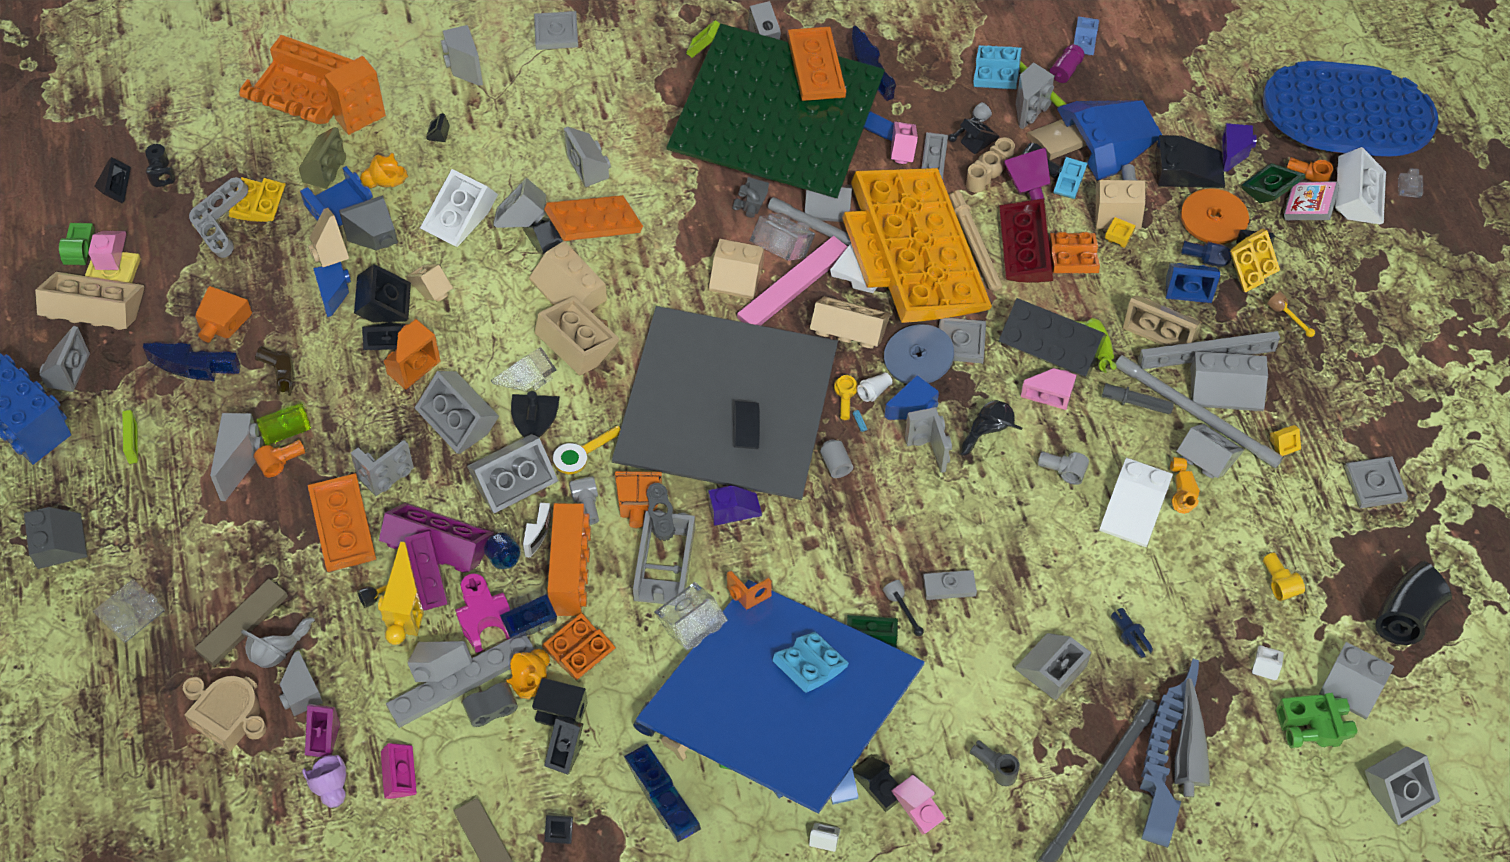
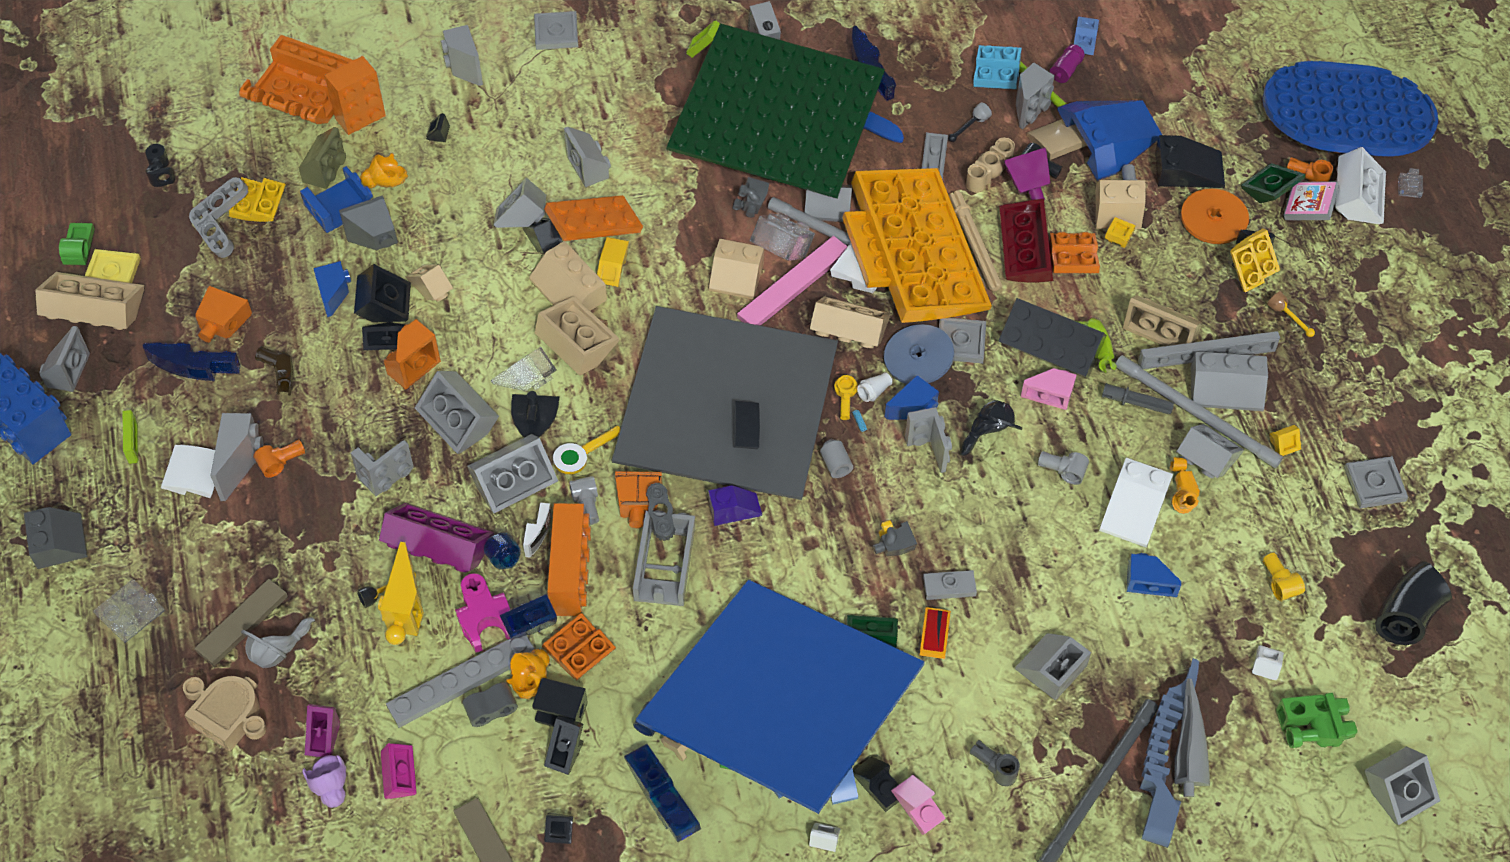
(107, 249): bright pink slope -> none
(114, 180): black slope -> none
(190, 471): none -> white slope
(283, 424): clear neon green slope -> none
(298, 686): light grey slope -> none
(326, 241): tan slope -> none
(341, 522): orange plate -> none
(426, 570): magenta plate -> none
(438, 660): light grey slope -> none
(458, 208): white slope -> none
(612, 261): none -> yellow slope
(691, 616): clear brick -> none
(744, 595): orange bracket -> none
(810, 662): medium azure slope -> none
(816, 63): orange plate -> none
(895, 541): none -> dark grey piece
(895, 592): hinge -> none
(903, 142): bright pink slope -> none
(935, 633): none -> slope
(977, 135): black slope -> none
(1070, 178): medium azure slope -> none
(1131, 632): dark blue arm -> none
(1151, 576): none -> blue slope
(1191, 282): blue slope -> none
(1210, 253): dark blue arm -> none
(1236, 144): dark purple slope -> none
(1357, 678): light grey slope -> none

